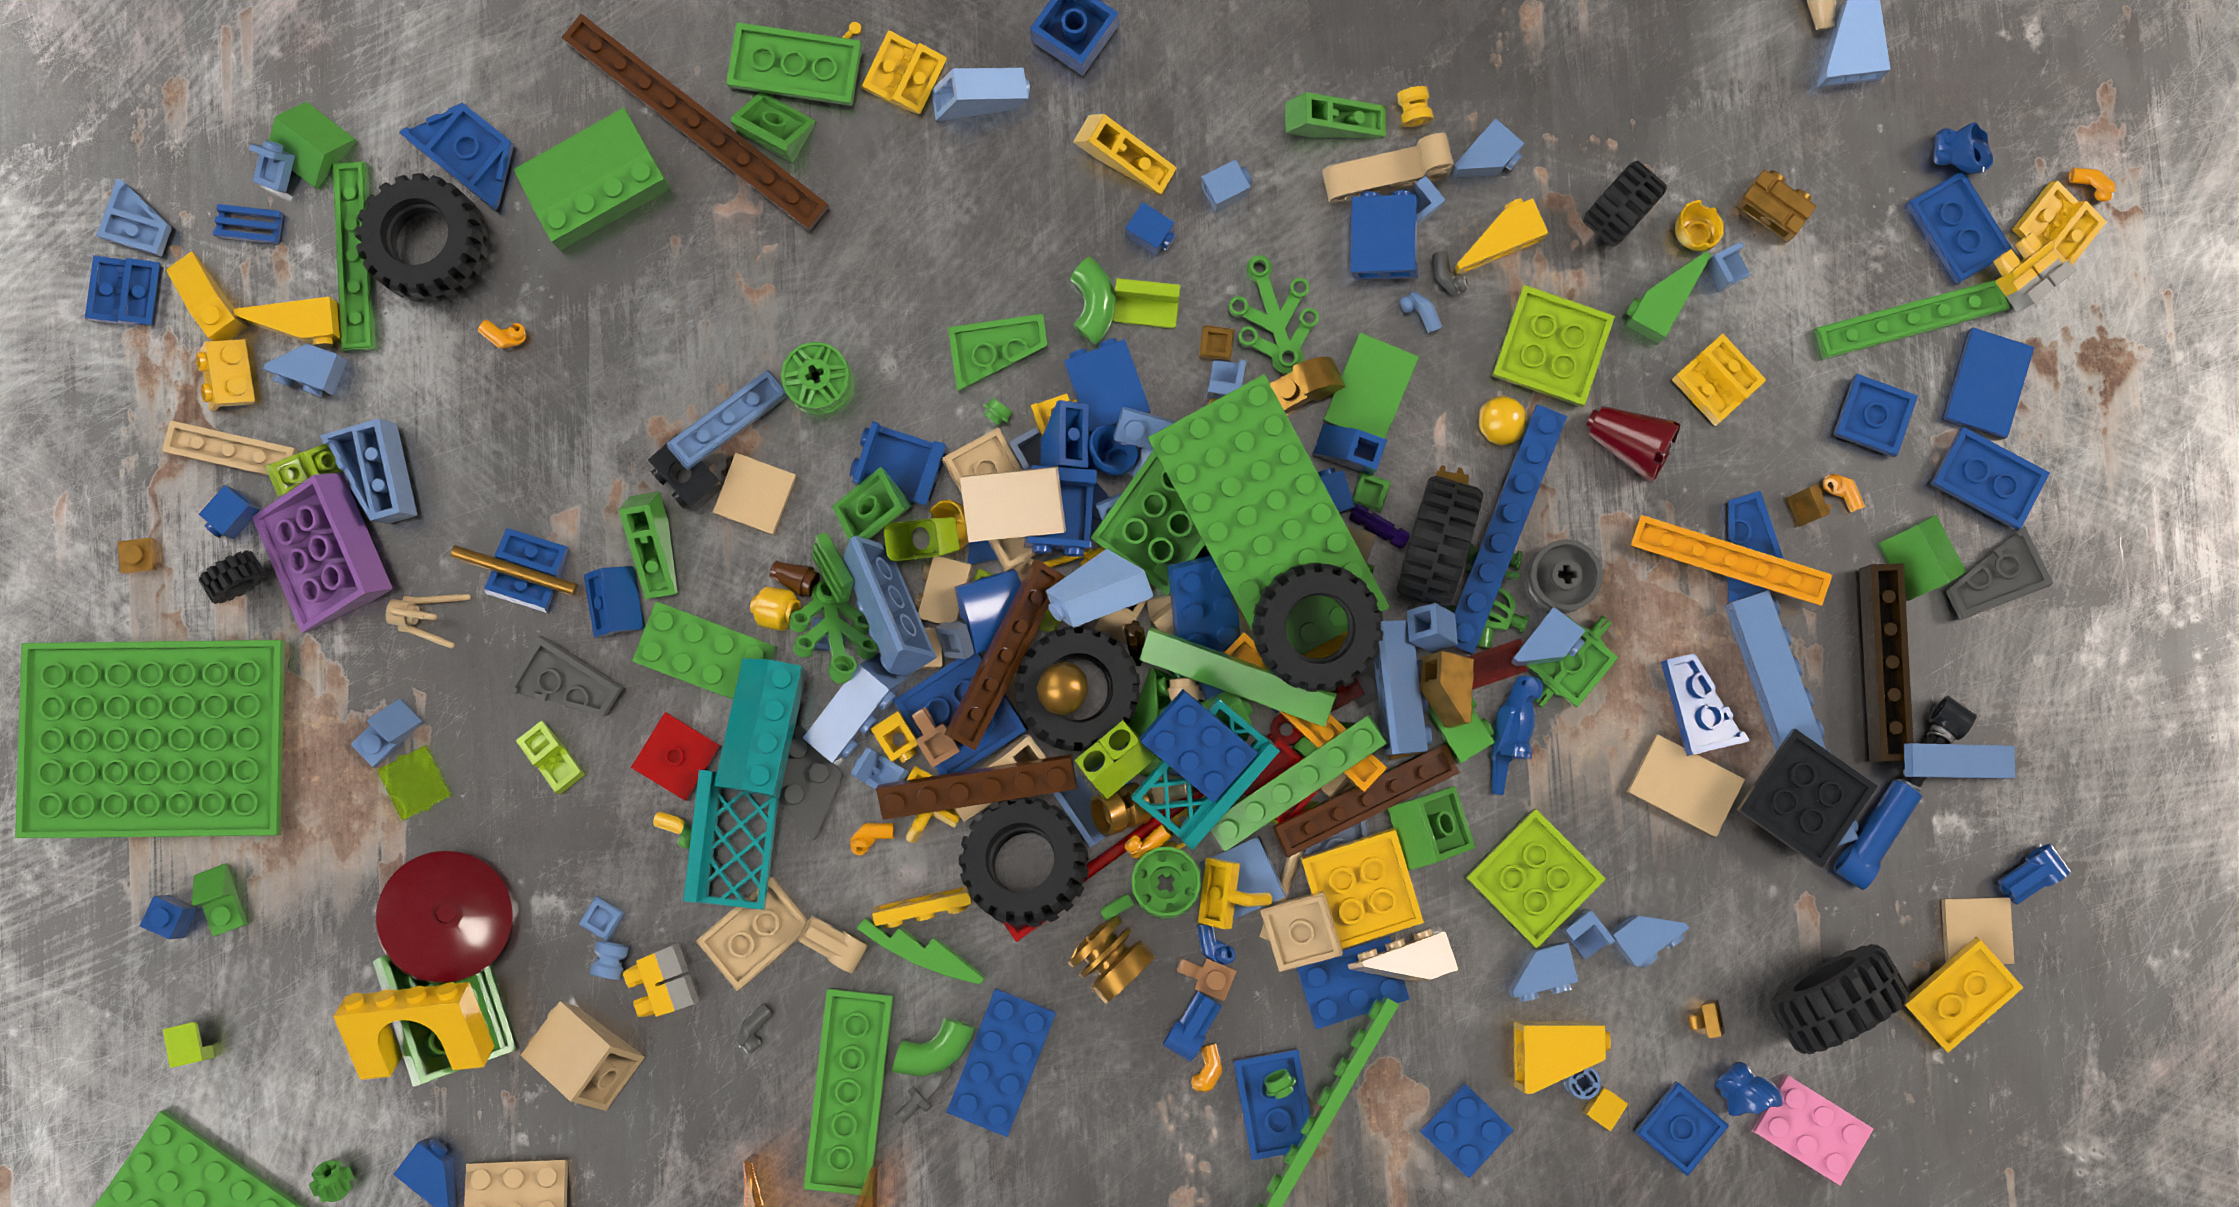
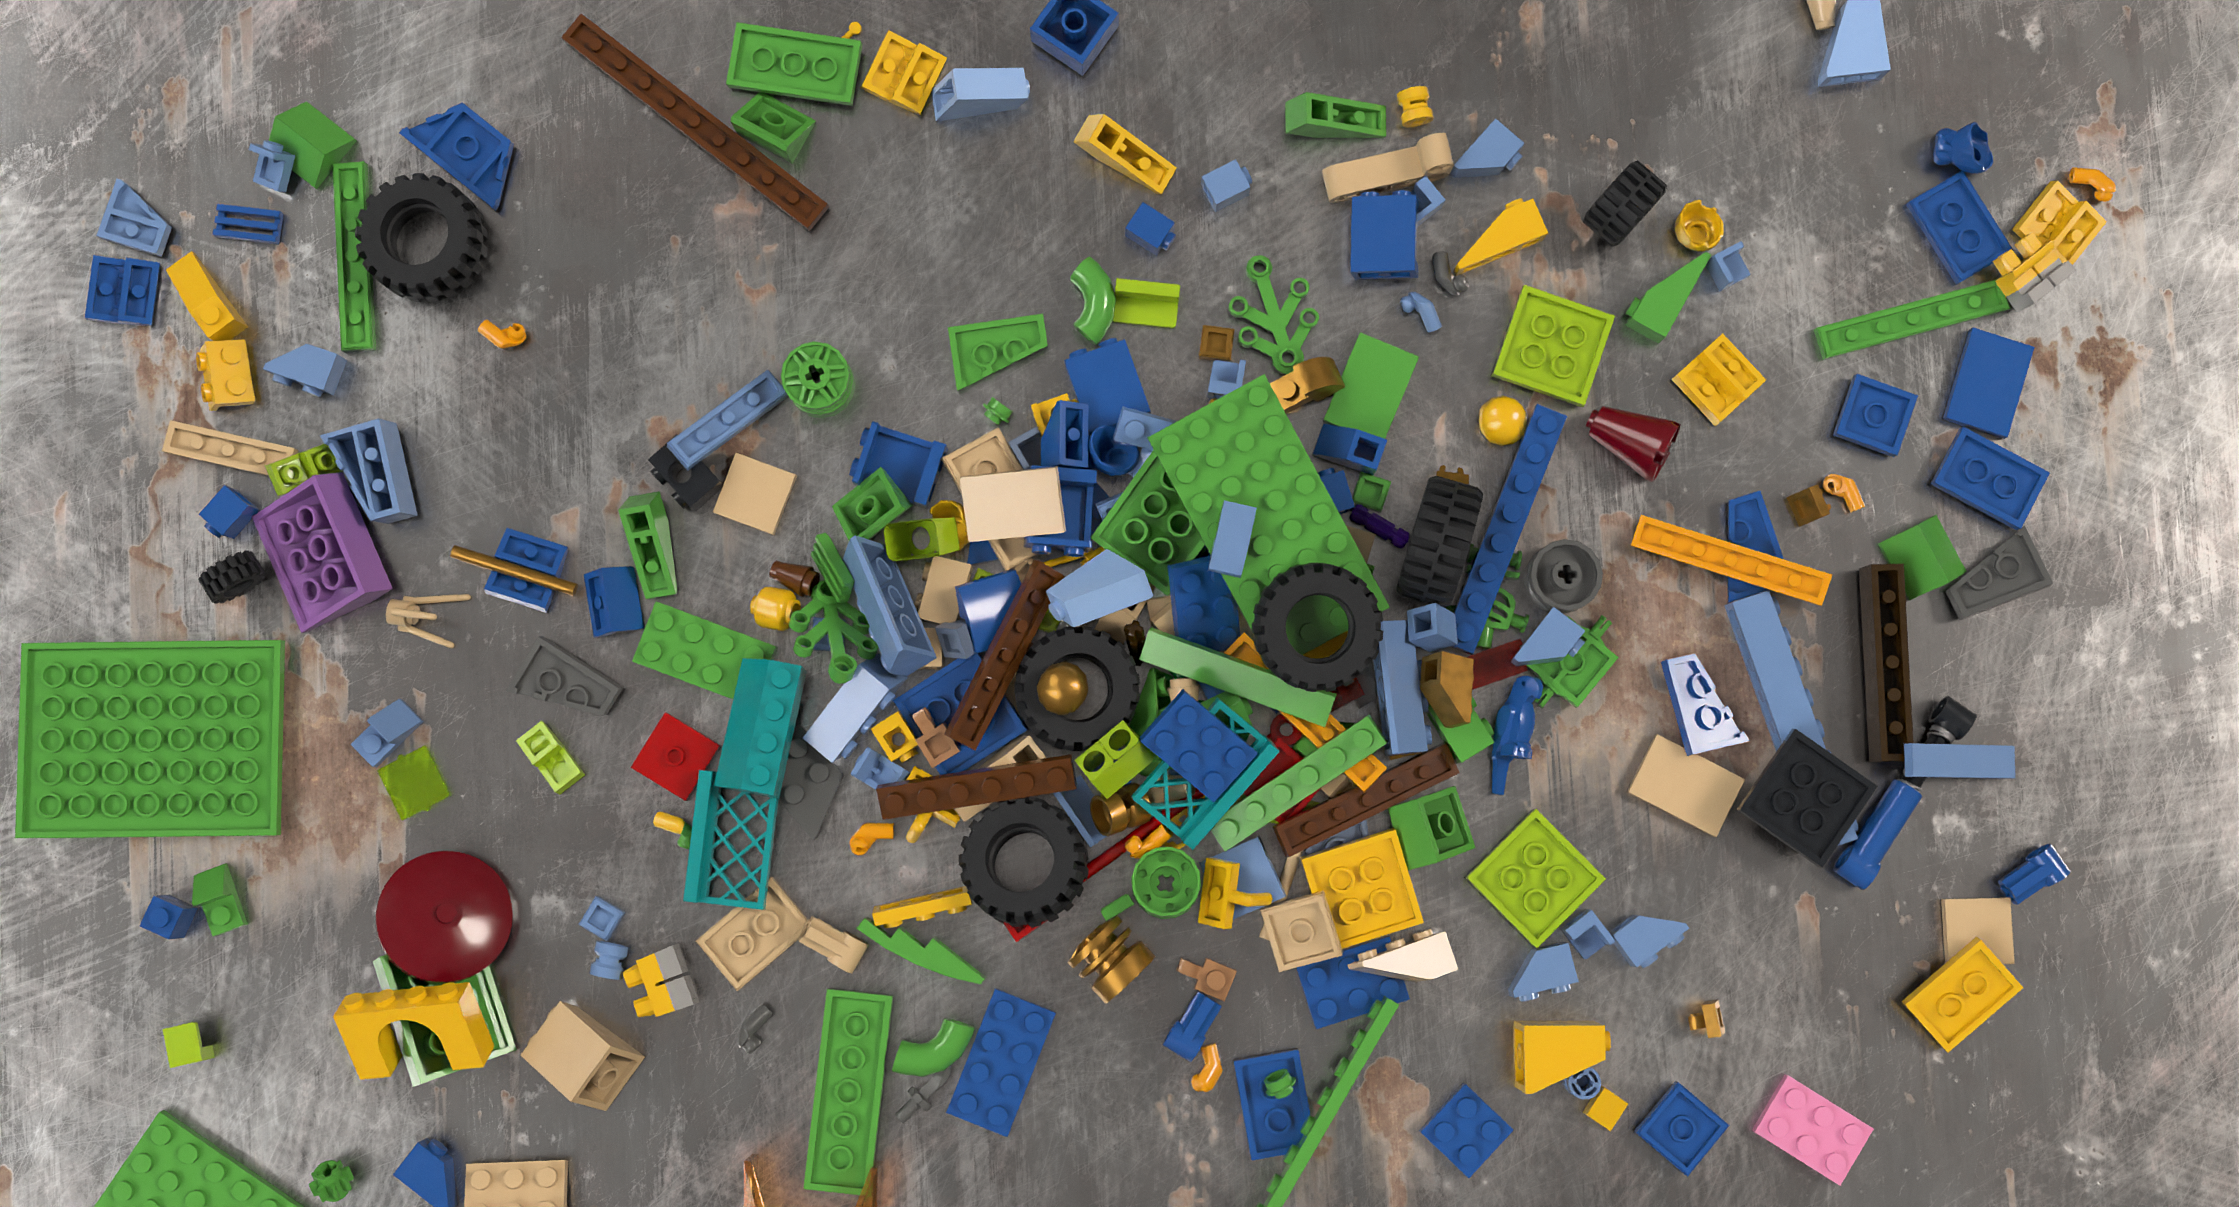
(137, 555): pearl gold plate -> none
(307, 320): yellow slope -> none
(591, 179): bright green slope -> none
(1213, 948): blue arm -> none
(1232, 539): none -> medium blue slope
(1747, 1091): blue hair -> none
(1777, 204): pearl gold brick -> none
(1840, 999): black tyre -> none

